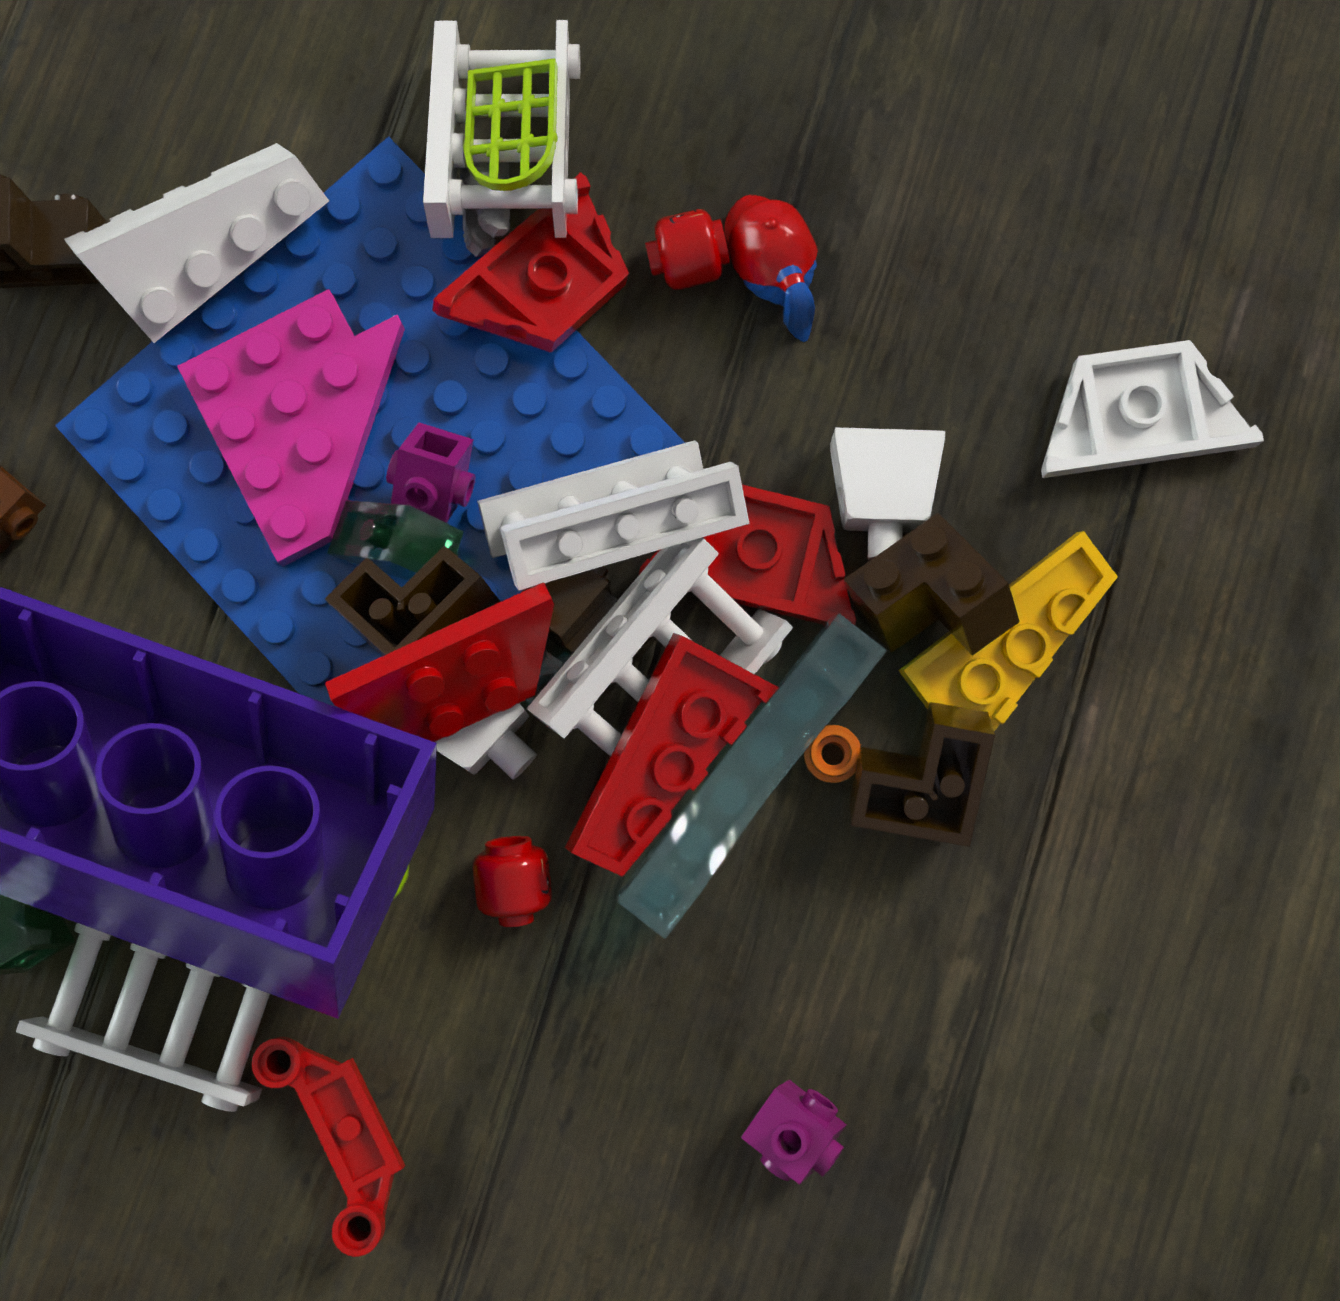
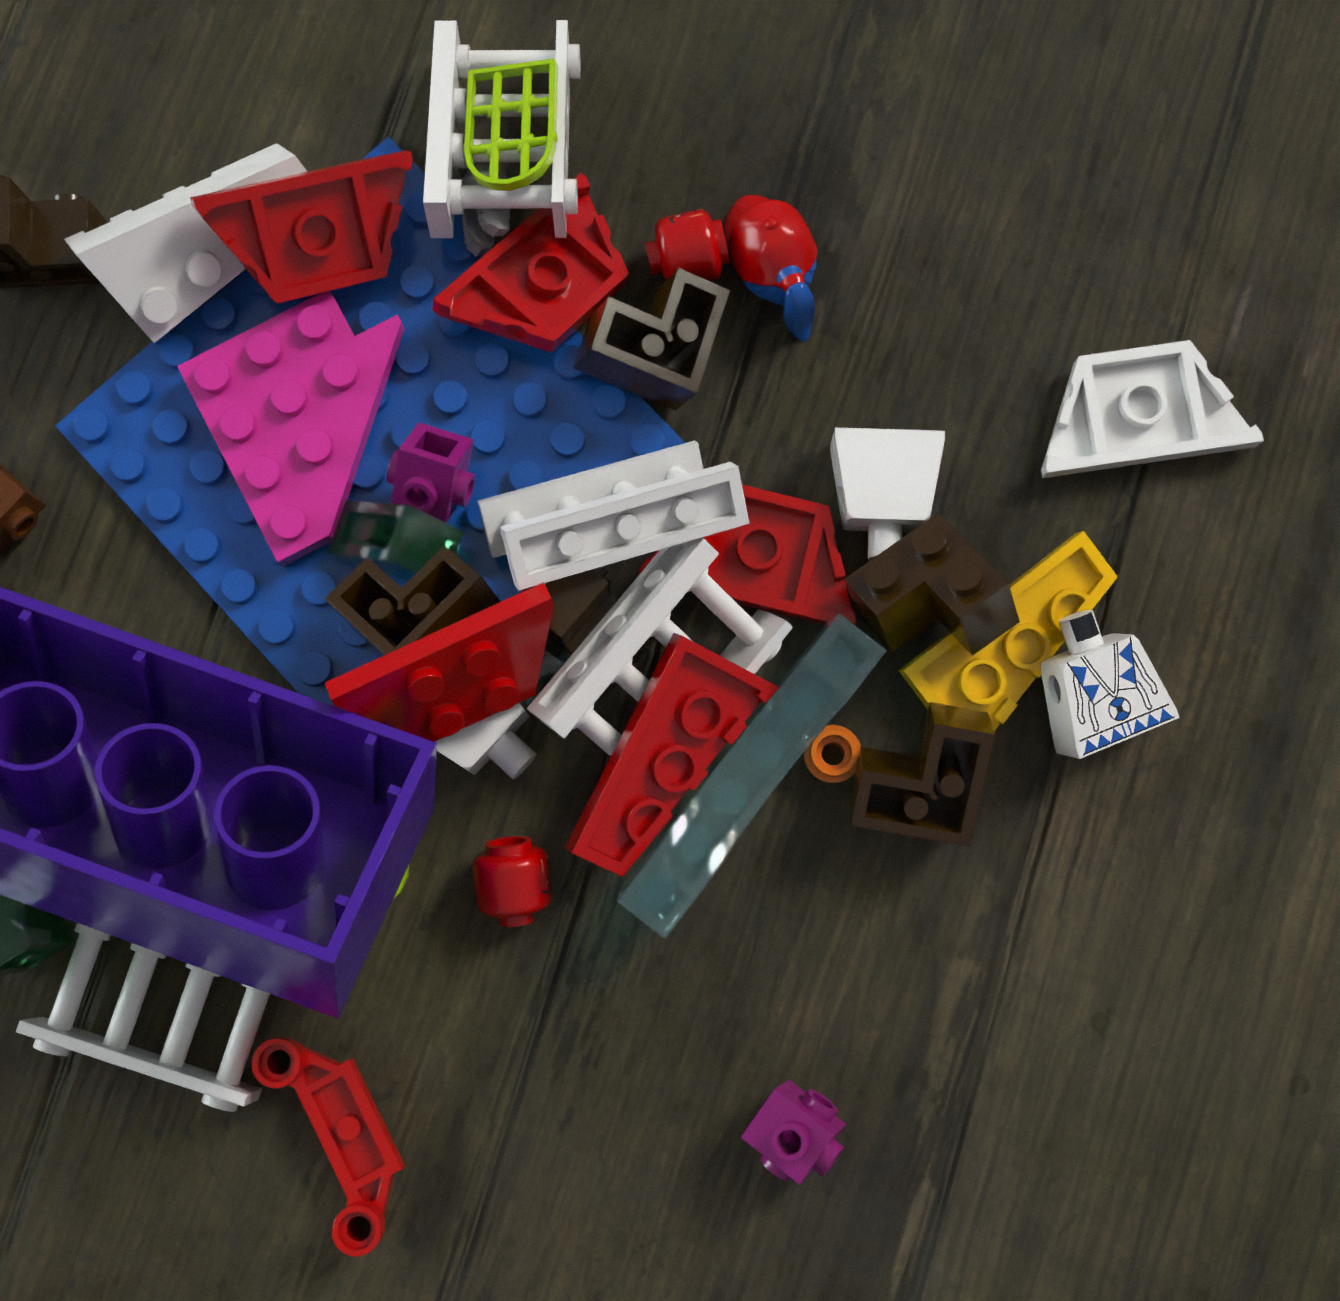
(312, 226): none -> red wing
(659, 351): none -> brick
(1101, 689): none -> torso

